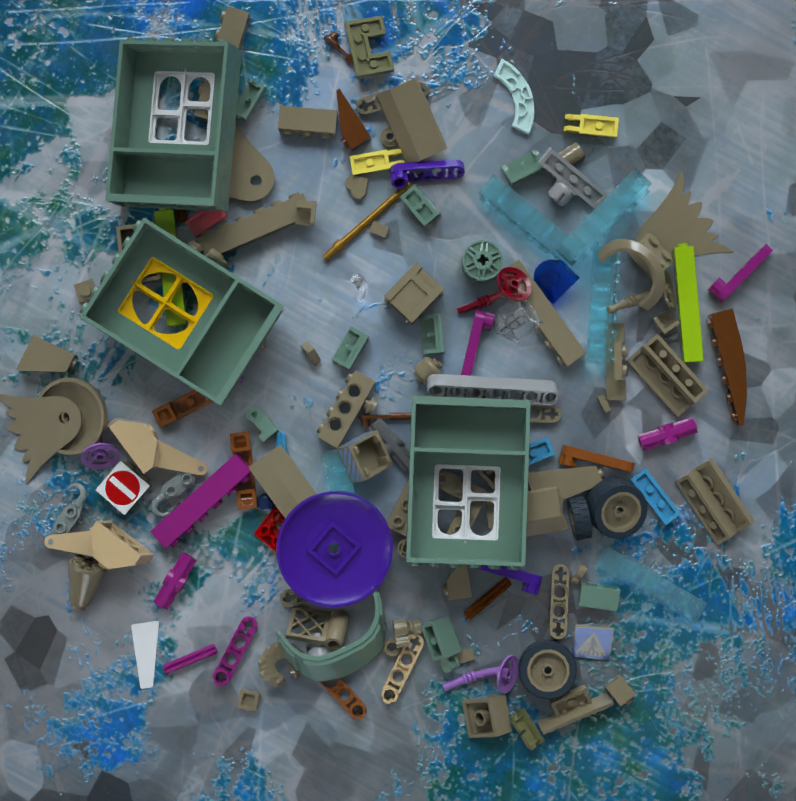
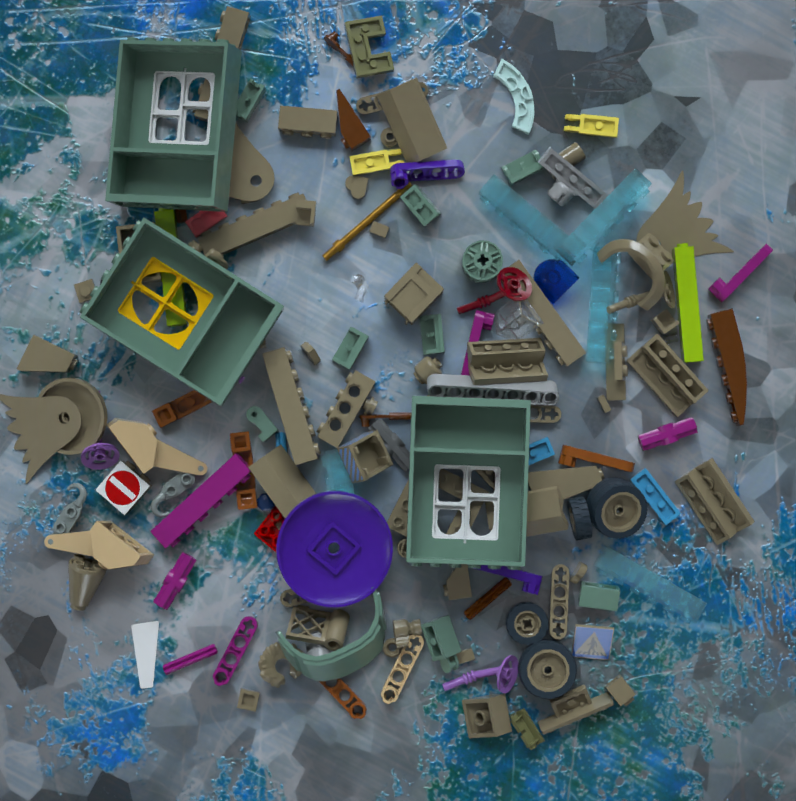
(290, 405): none -> dark tan brick
(506, 361): none -> dark tan slope
(527, 623): none -> black wheel

